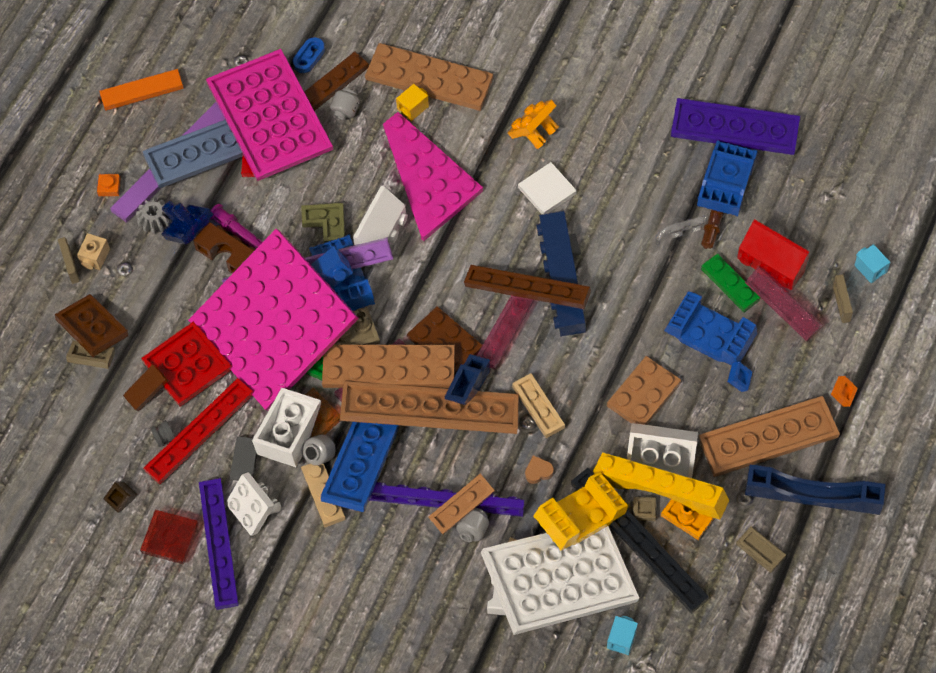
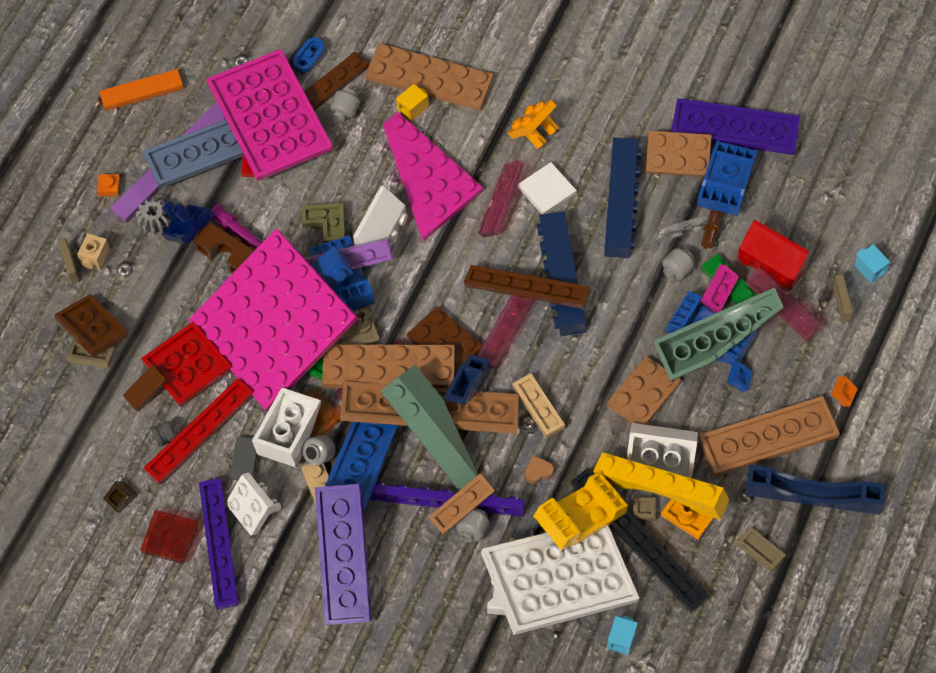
(343, 554): none -> plate
(431, 423): none -> sand green wedge
(500, 199): none -> clear pink plate
(621, 198): none -> dark blue brick
(678, 153): none -> medium nougat plate
(678, 264): none -> light grey head
(714, 335): none -> sand green wedge
(719, 288): none -> dark pink plate

